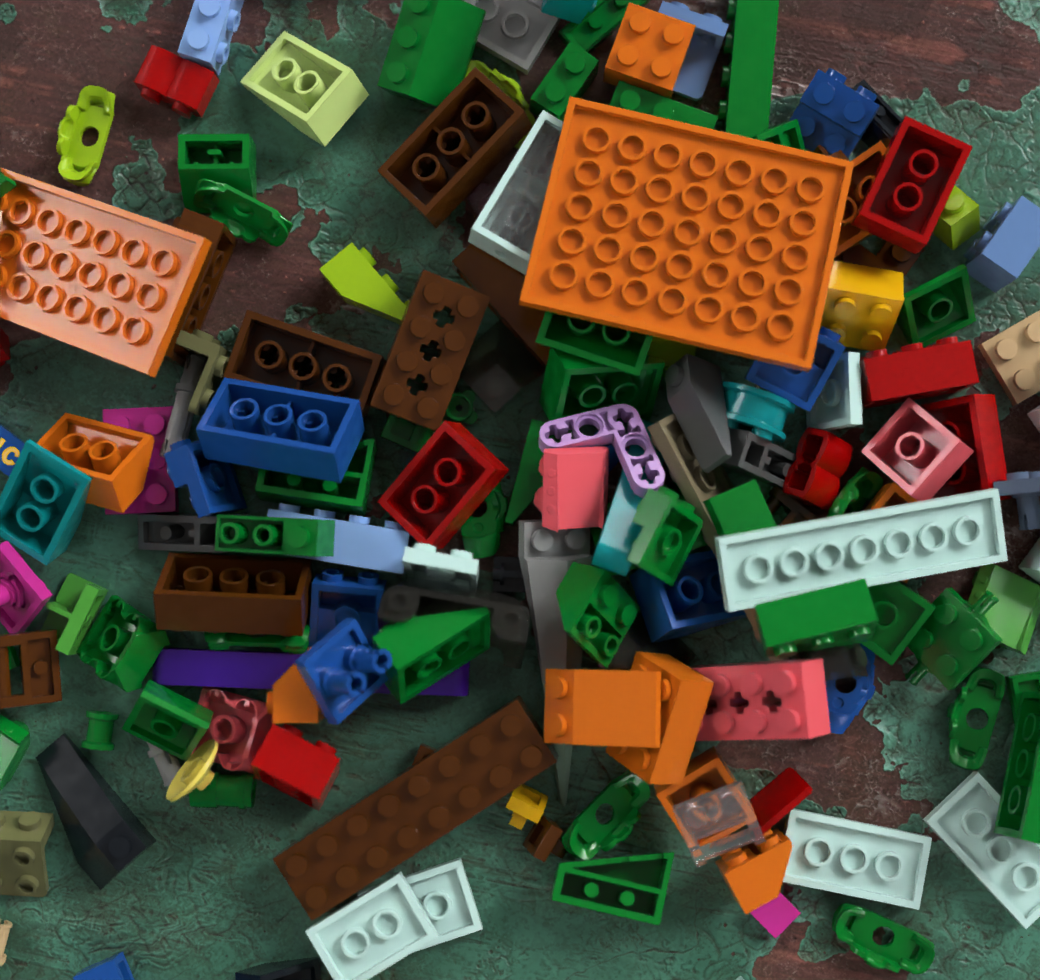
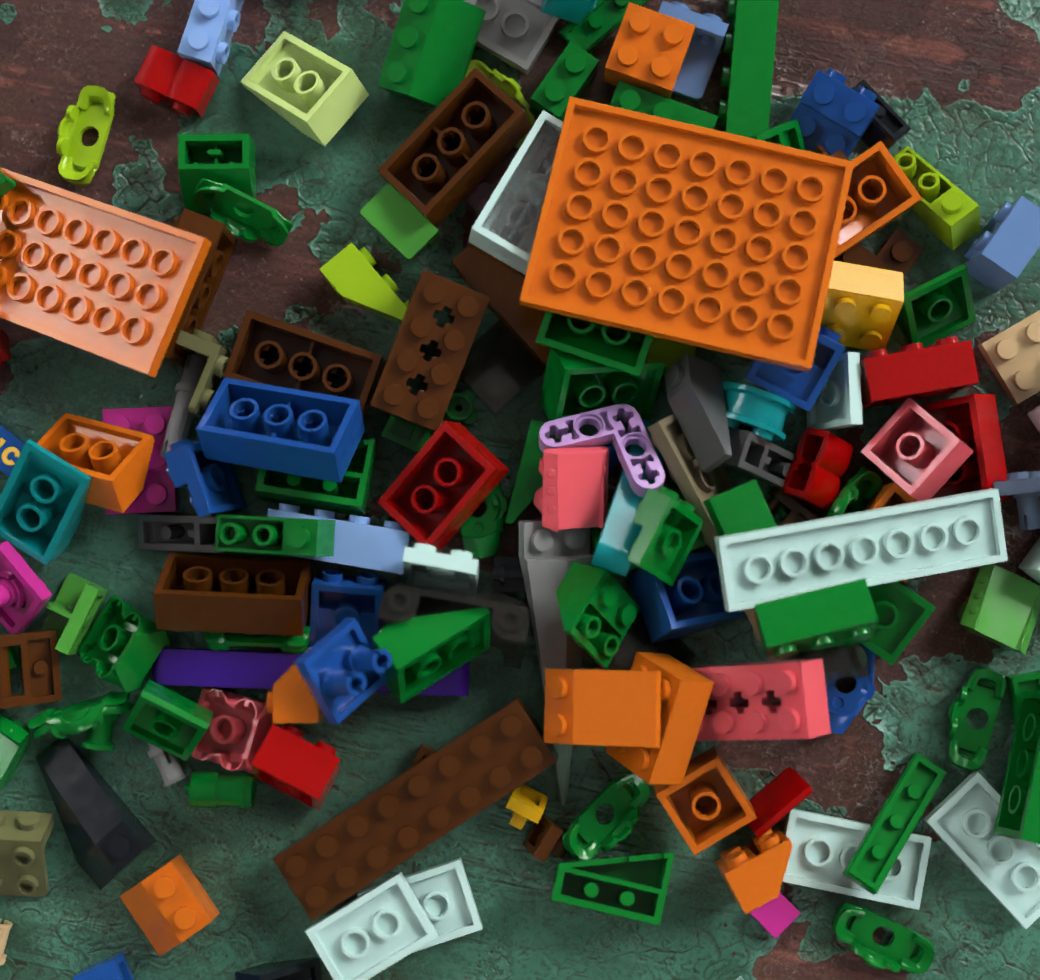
(80, 715): none -> green piece
(170, 905): none -> orange slope
(194, 772): light yellow dish -> none
(399, 222): none -> bright green panel
(714, 813): clear plate -> none
(894, 823): none -> green tile
(911, 185): red brick -> none
(953, 639): green plate -> none

